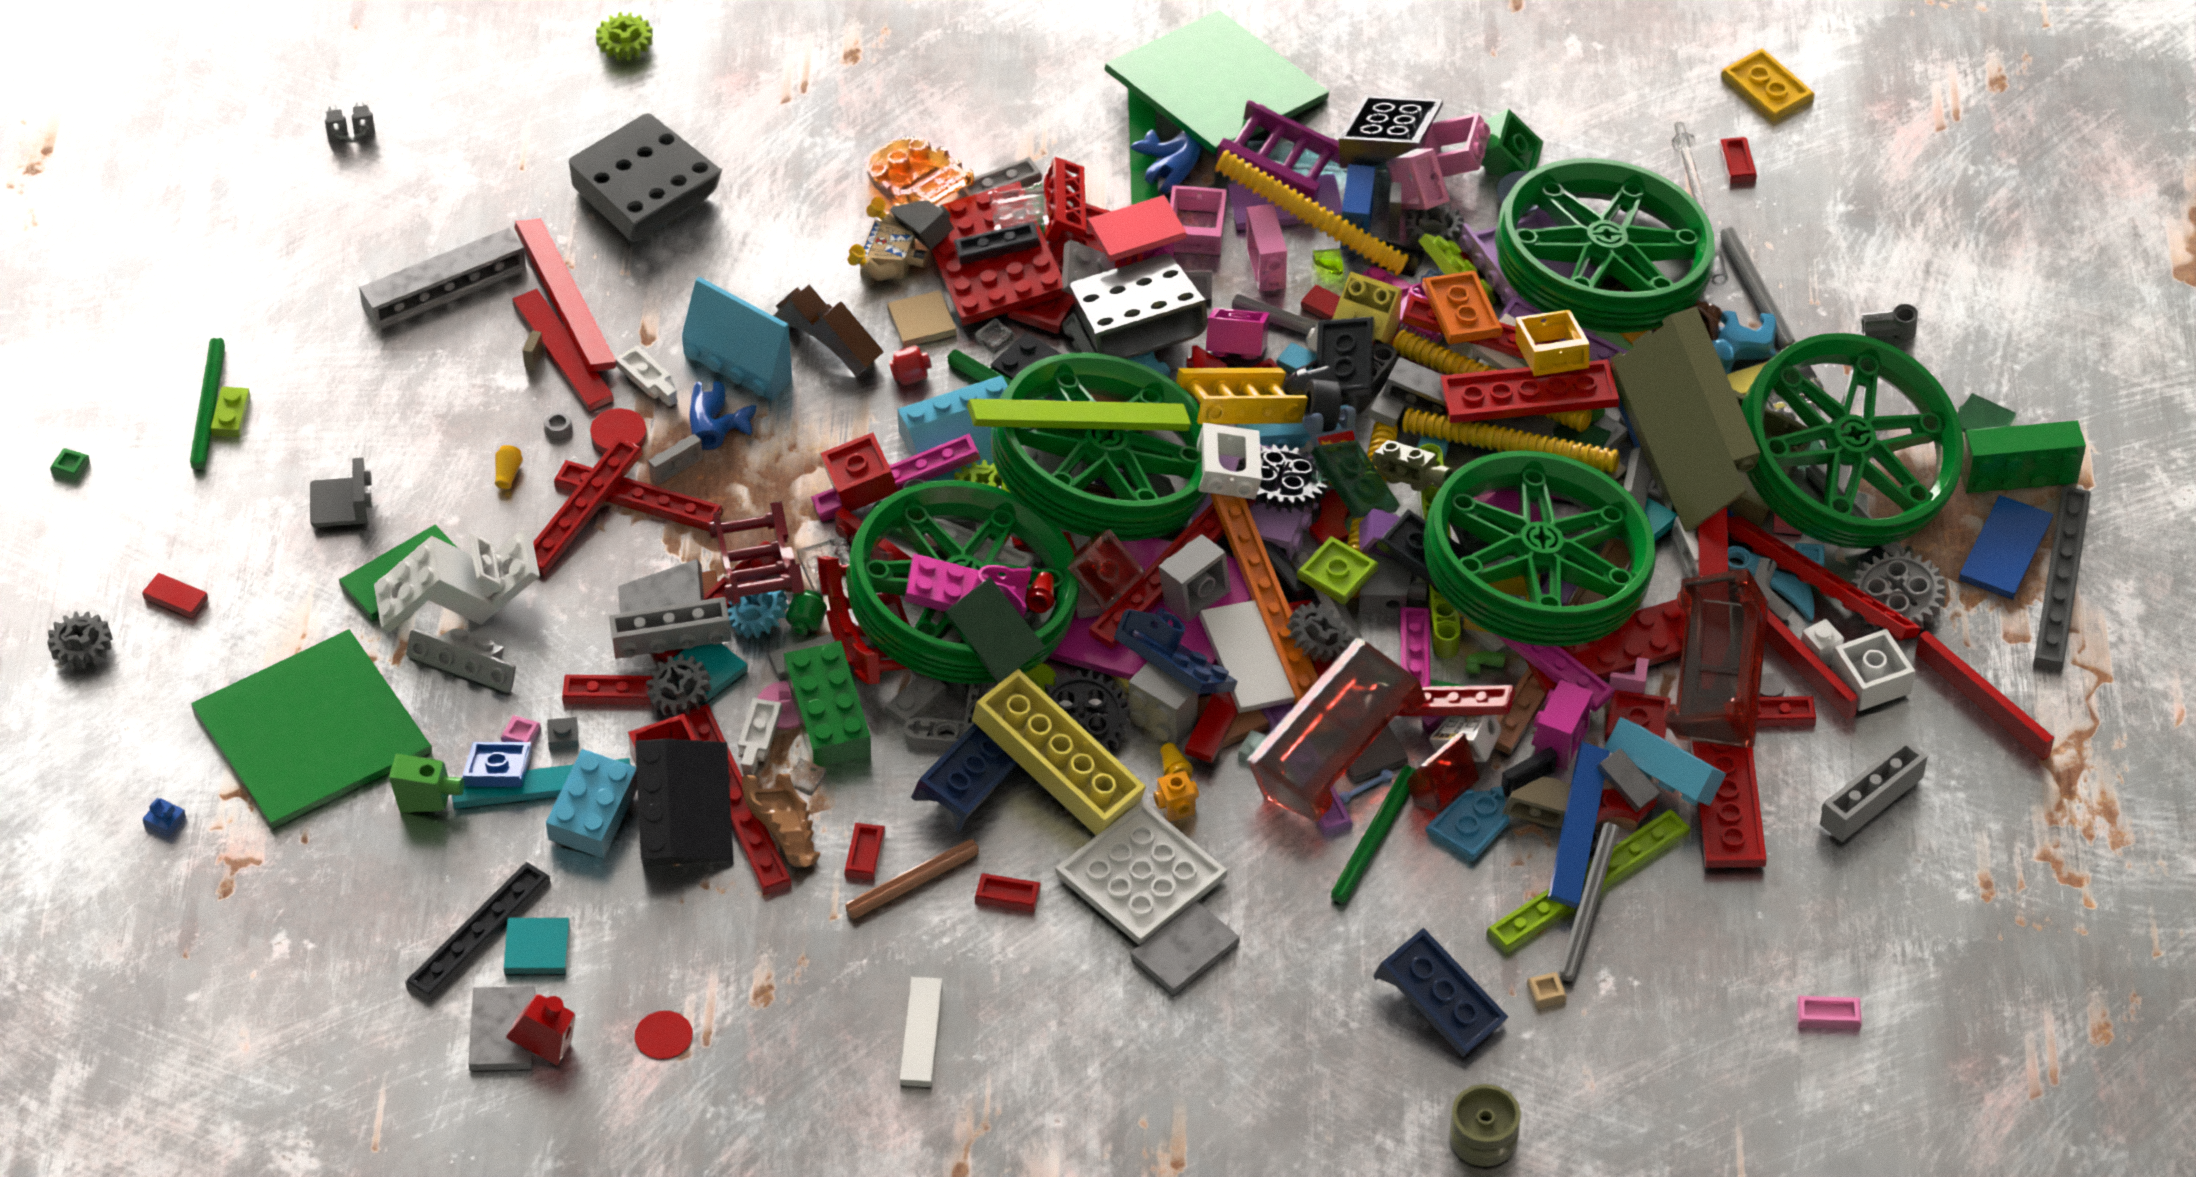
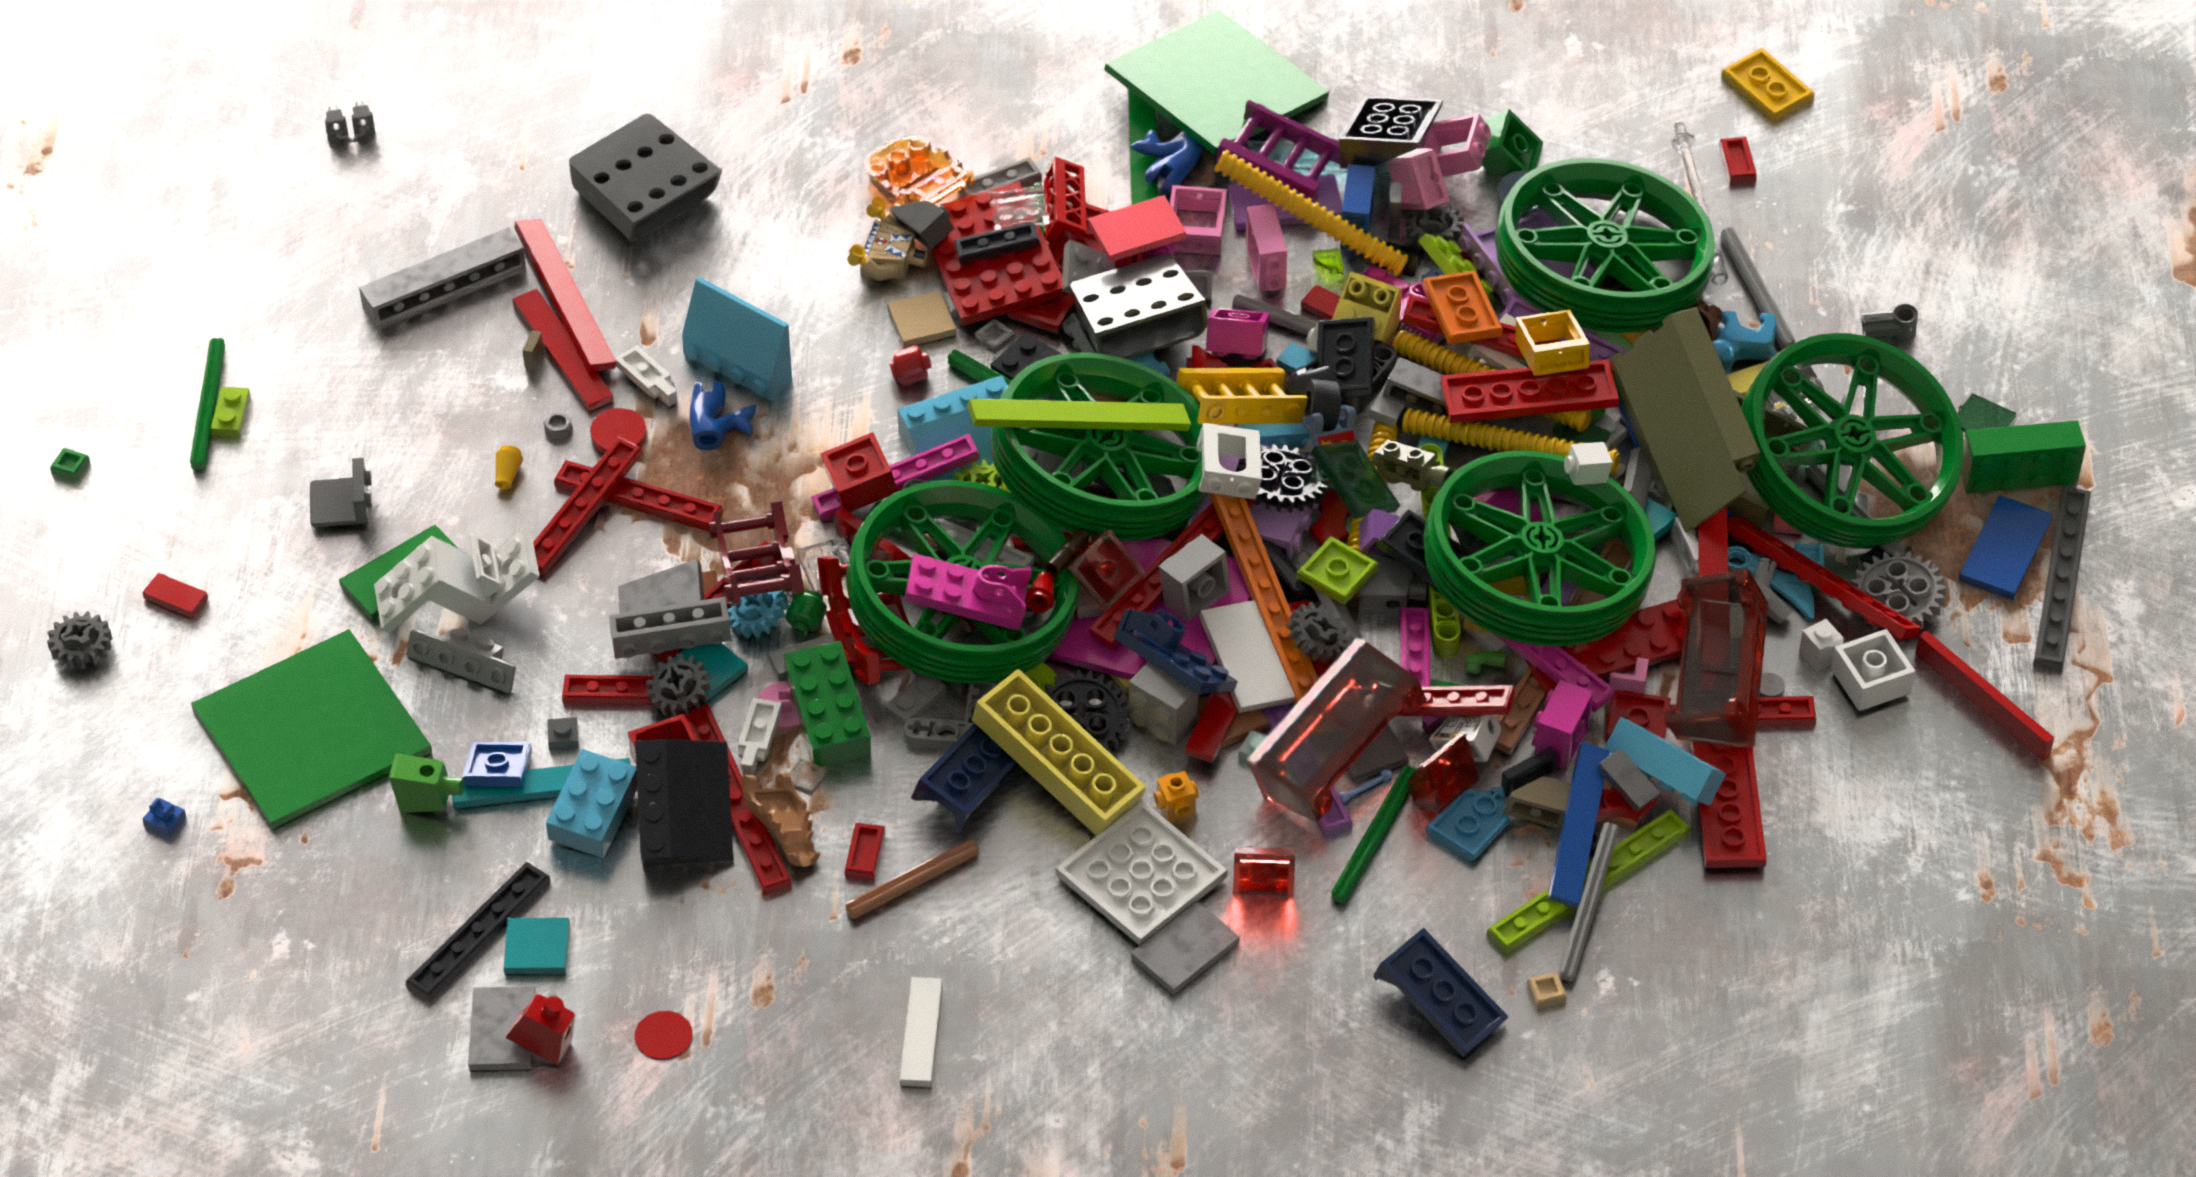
(521, 730): bright pink tile -> none
(624, 36): lime gear -> none
(675, 459): light grey plate -> none
(831, 326): reddish brown arch -> none
(994, 629): dark green tile -> none
(1008, 892): red tile -> none
(1068, 550): none -> dark brown piece
(1174, 760): yellow cone -> none
(1264, 871): none -> clear red slope
(1485, 1125): olive wheel -> none
(1588, 463): none -> white brick
(1810, 667): red tile -> none
(1828, 1012): bright pink tile -> none
(1873, 790): light grey brick -> none

